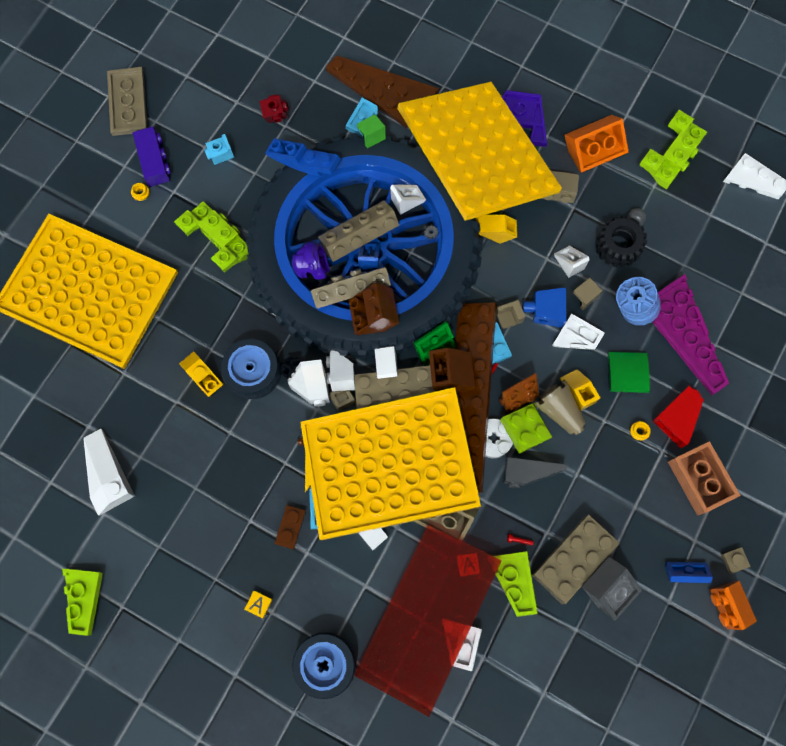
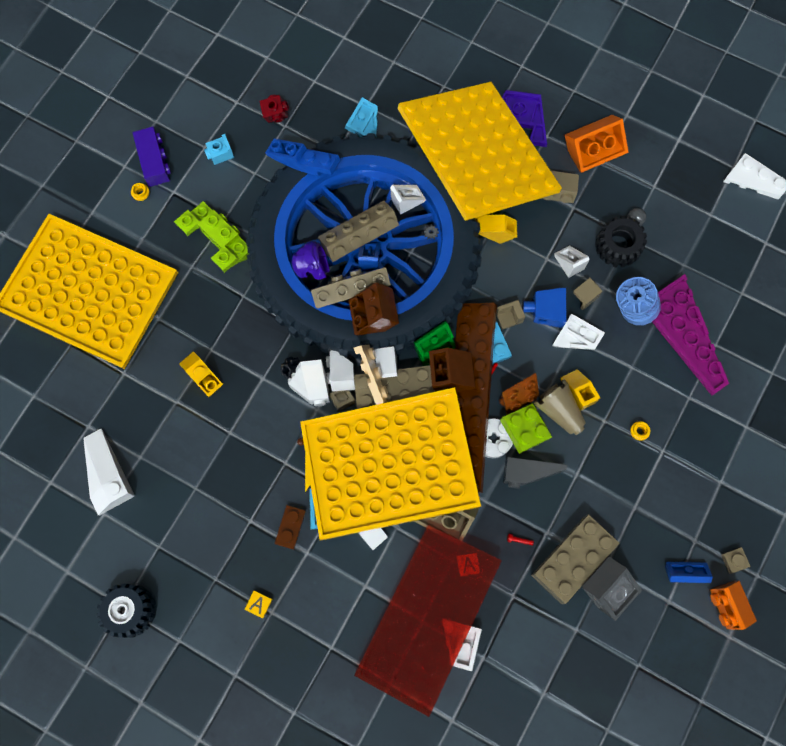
(82, 597): lime wing -> none
(126, 100): dark tan plate -> none
(126, 611): none -> black wheel
(252, 355): wheel -> none
(309, 673): wheel -> none
(369, 367): none -> tan wing
(372, 130): bright green panel -> none
(379, 86): reddish brown wing -> none
(517, 582): lime wing -> none
(628, 372): green slope -> none
(667, 167): lime bracket -> none
(680, 416): red slope -> none
(703, 478): nougat brick -> none

